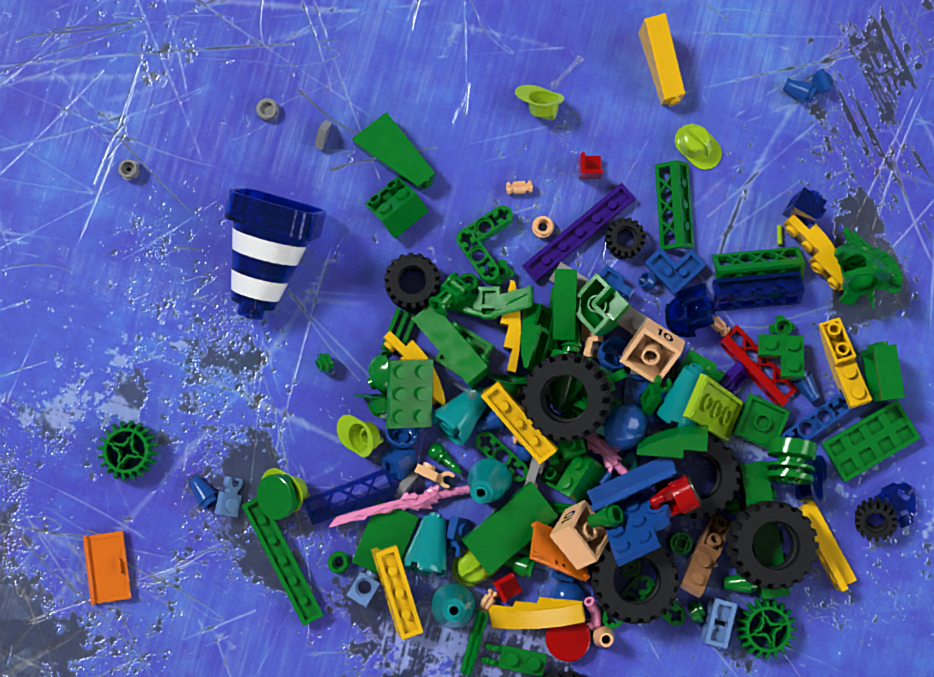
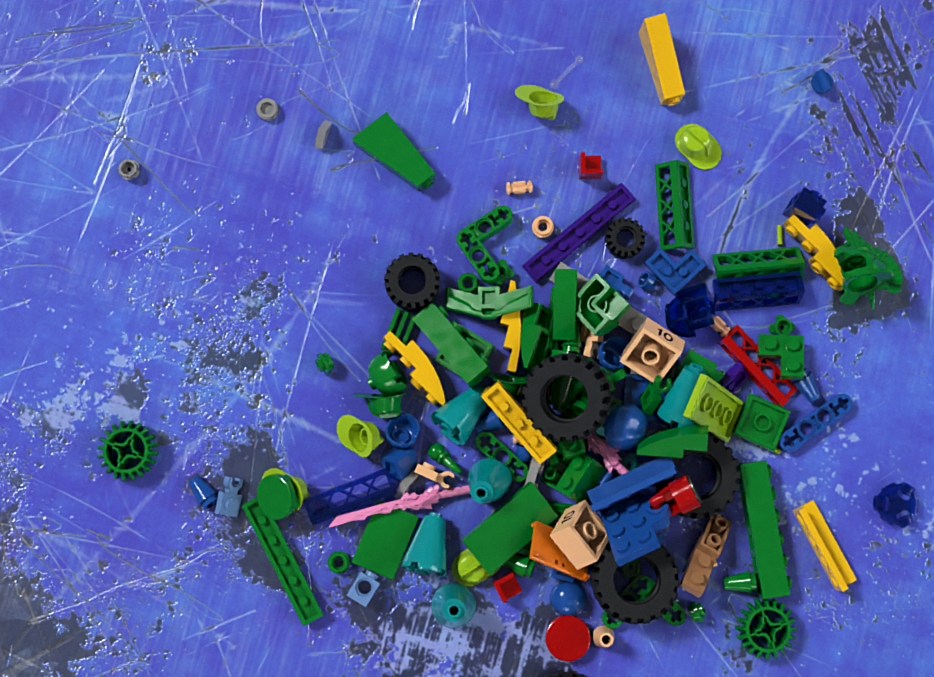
(105, 568): orange door -> none
(267, 246): clear blue cone -> none
(396, 207): green slope -> none
(397, 592): yellow fence -> none
(409, 393): green plate -> none
(451, 291): green connector -> none
(457, 529): blue plate -> none
(471, 393): clear hinge -> none
(474, 642): green axle -> none
(488, 600): light nougat piece -> none
(516, 659): green hinge -> none
(539, 615): yellow slope -> none
(595, 611): bright pink arm -> none
(606, 517): green cone -> none
(676, 540): green wheel -> none
(718, 622): medium blue brick -> none
(735, 506): green hinge -> none
(791, 459): green wheel -> none
(801, 90): blue cone -> none
(801, 550): black tyre -> none
(815, 491): clear blue piece -> none
(843, 364): yellow slope -> none
(870, 440): green plate -> none
(882, 372): green window -> none
(882, 508): black tyre -> none

